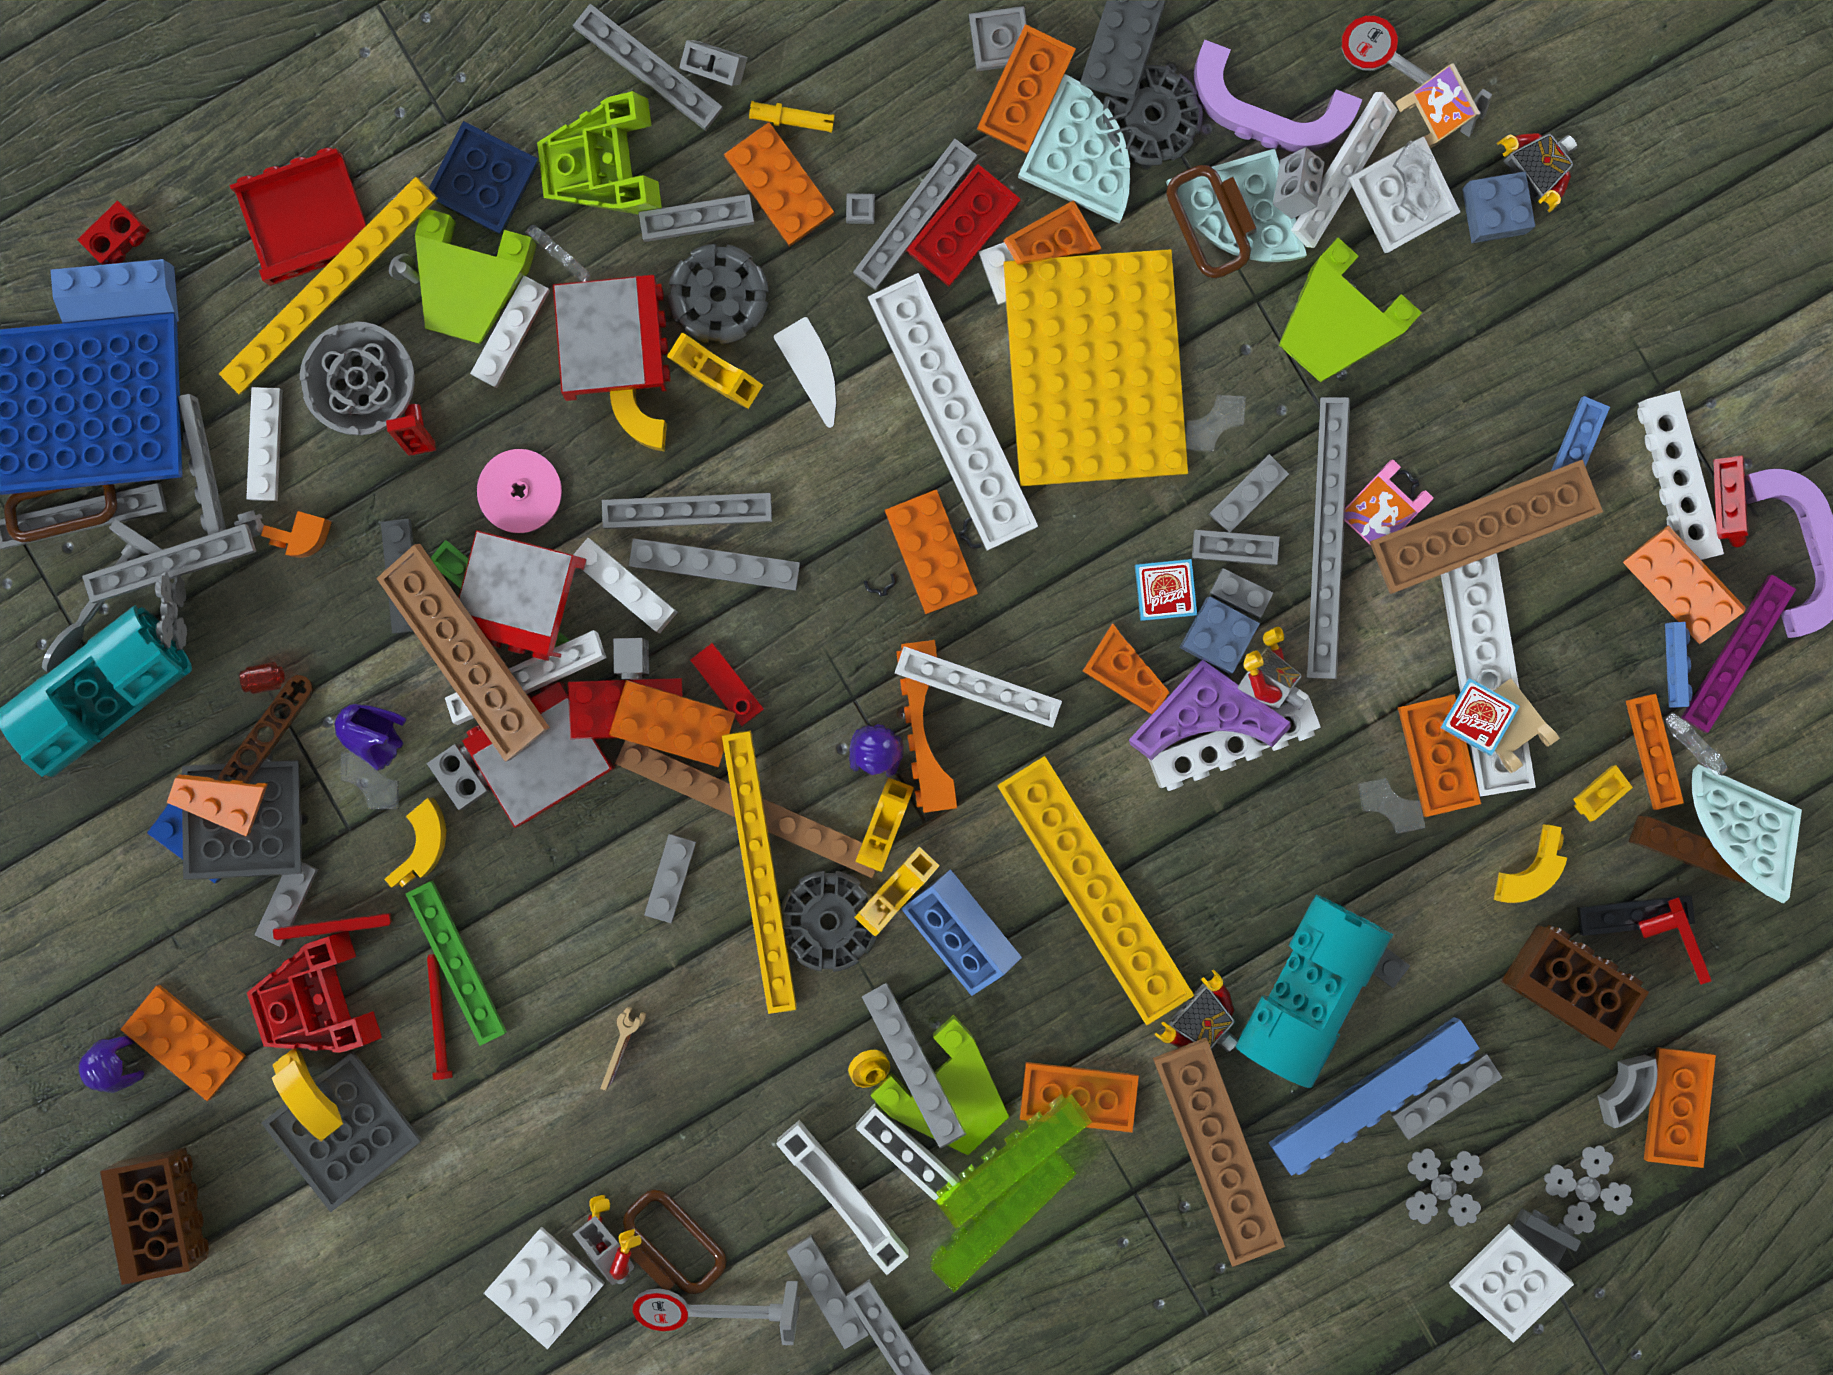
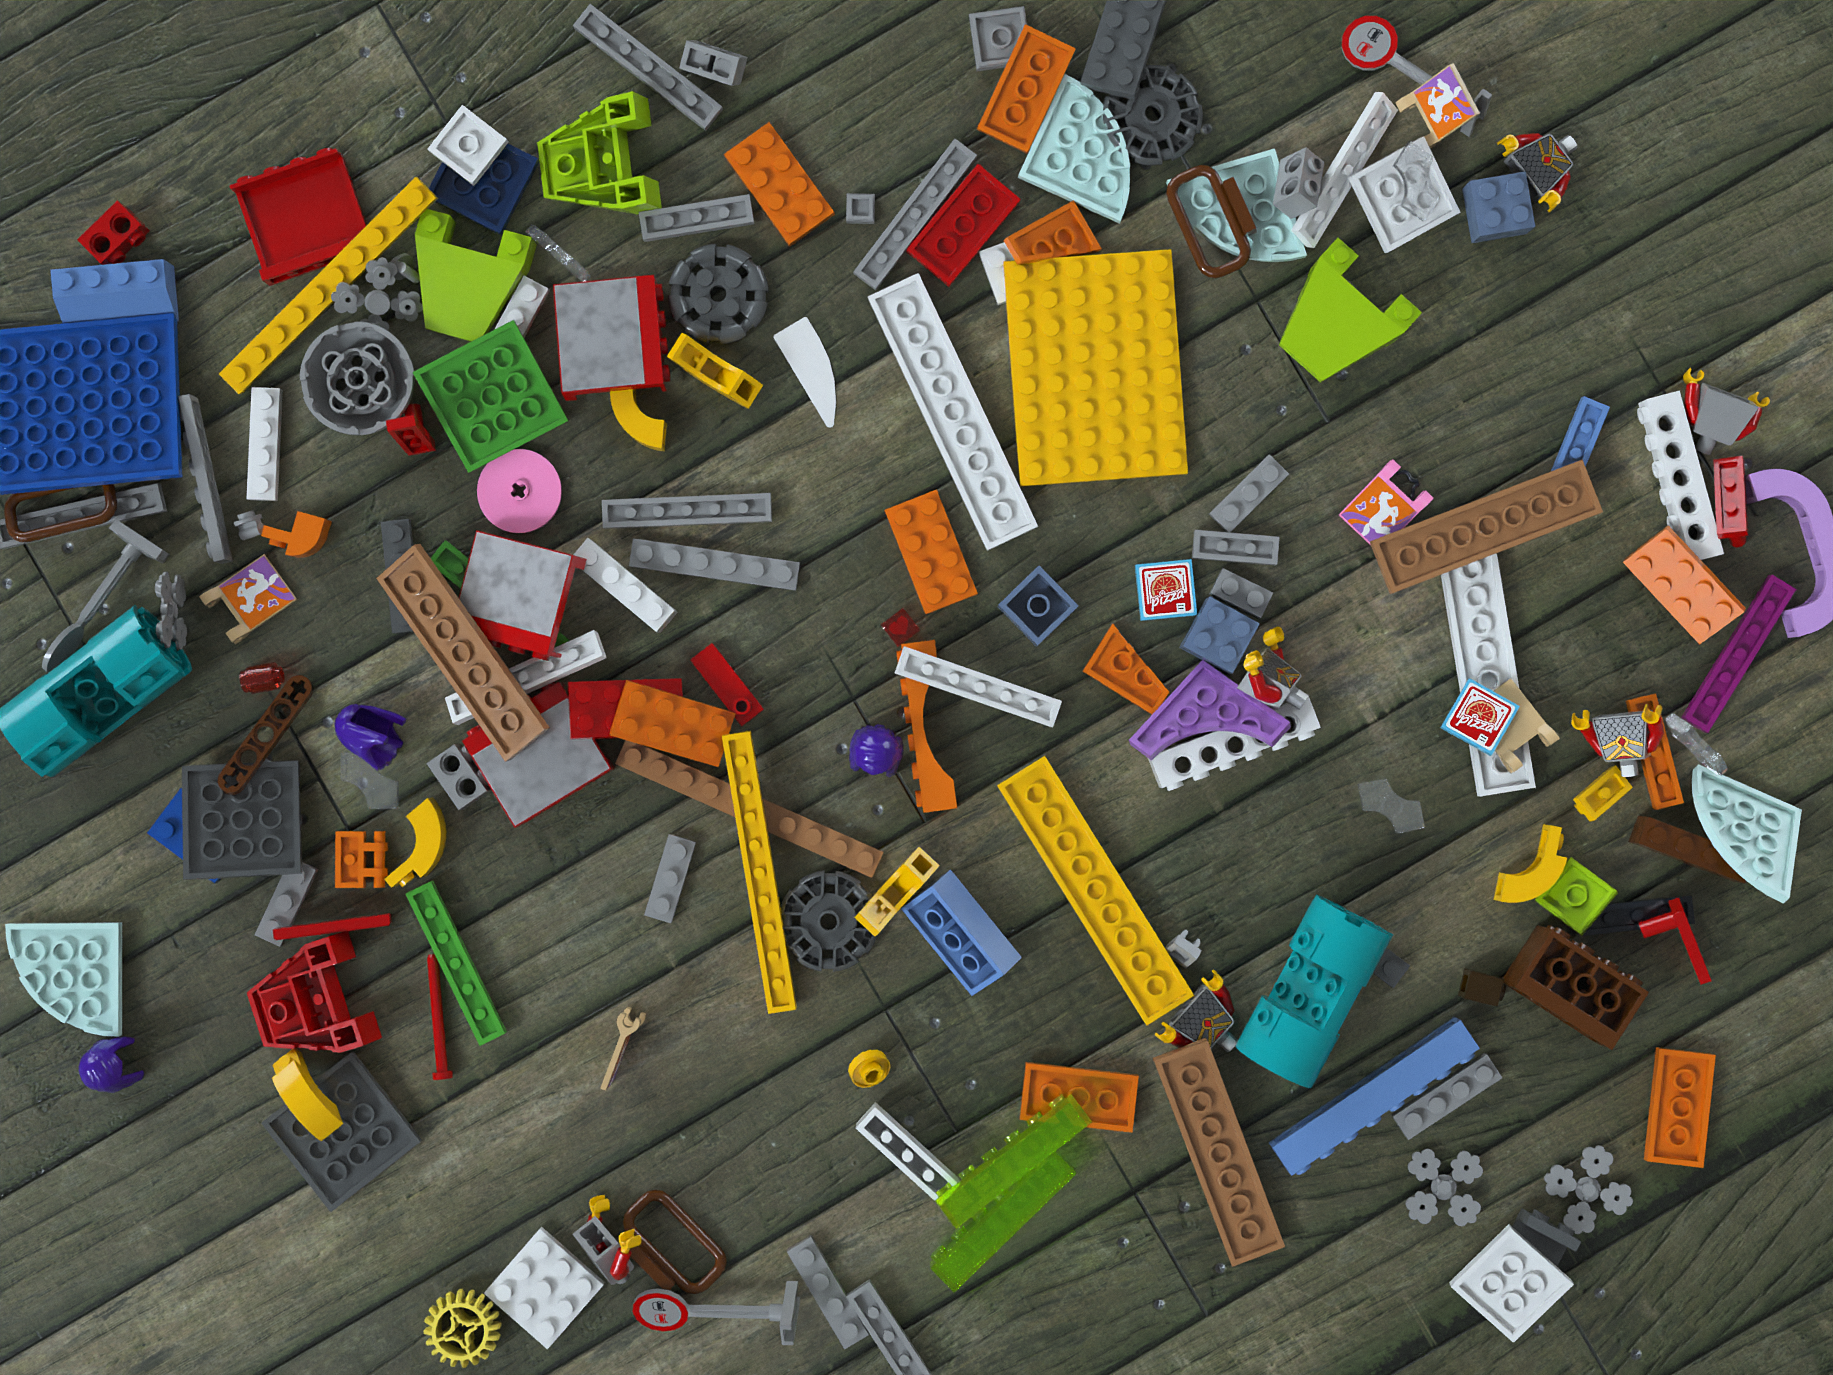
(72, 971): none -> light aqua plate
(154, 1215): reddish brown brick -> none
(174, 560): light grey plate -> none
(183, 1042): orange plate -> none
(221, 802): orange wing -> none
(252, 597): none -> flag
(351, 859): none -> orange plate
(377, 301): none -> light grey plant
(466, 1340): none -> light yellow gear
(468, 145): none -> white plate
(490, 396): none -> bright green plate
(631, 657): light grey brick -> none
(791, 116): yellow pin -> none
(839, 1190): white arch -> none
(884, 593): black piece -> none
(884, 824): yellow arch -> none
(900, 627): none -> clear red tile
(914, 1065): light grey plate -> none
(962, 536): black piece -> none
(964, 1083): lime wedge -> none
(1037, 606): none -> sand blue brick
(1182, 950): none -> light grey tile
(1204, 432): clear tile -> none
(1260, 124): lavender arch -> none
(1328, 538): light grey plate -> none
(1438, 758): orange plate -> none
(1481, 987): none -> dark brown brick
(1577, 897): none -> lime tile
(1623, 736): none -> torso
(1630, 1092): light grey brick -> none
(1678, 664): medium blue plate -> none
(1718, 413): none -> light grey torso

